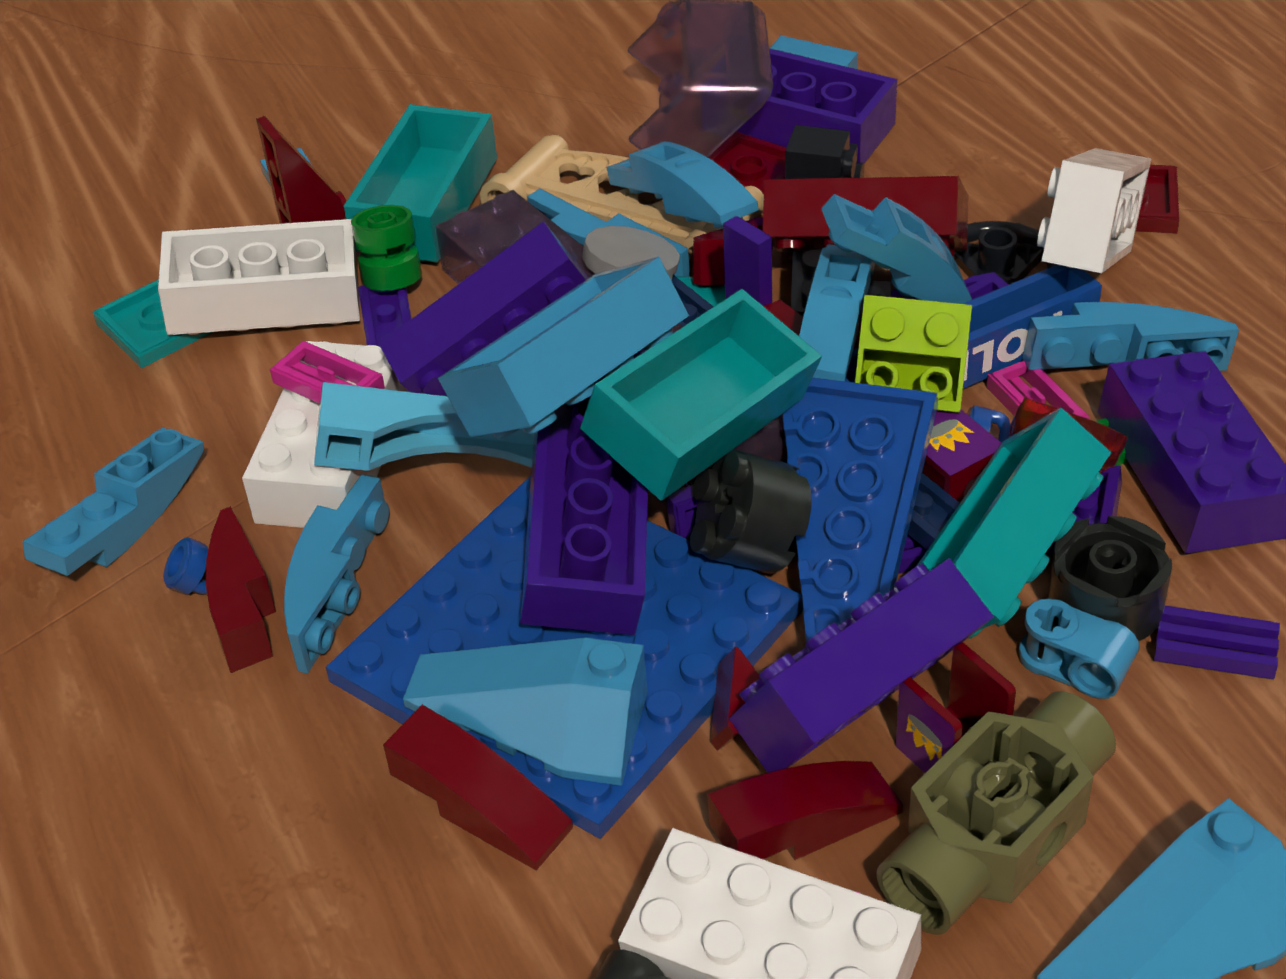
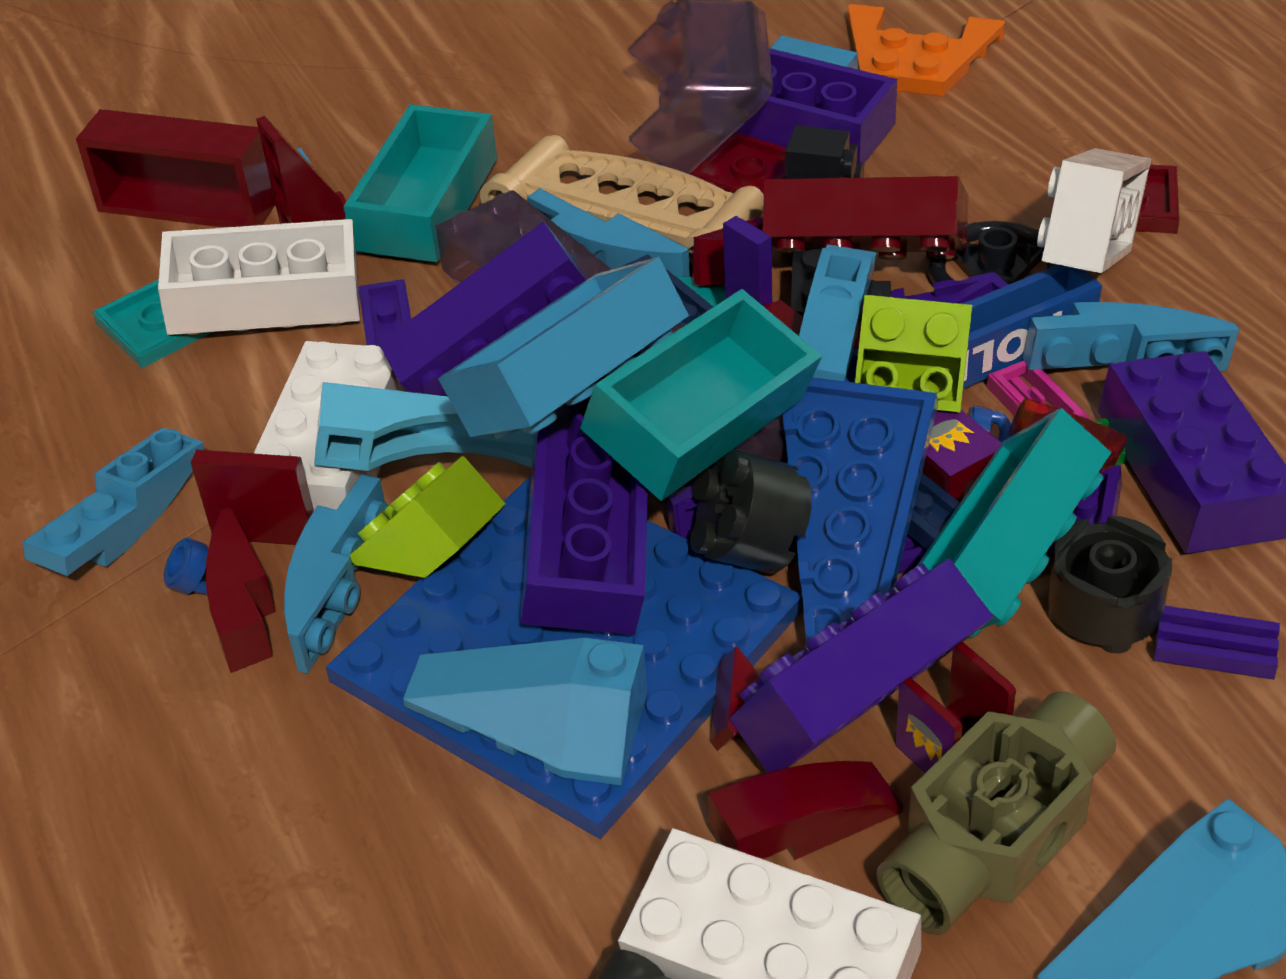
(176, 169): none -> dark red piece
(262, 489): none -> dark red tile
(308, 380): dark pink tile -> none
(386, 247): green wheel -> none
(428, 521): none -> lime slope
(476, 787): dark red slope -> none
(621, 246): light grey tile -> none
(686, 182): dark azure slope -> none
(898, 242): dark azure slope -> none
(919, 62): none -> orange wing
(1080, 650): dark azure piece -> none

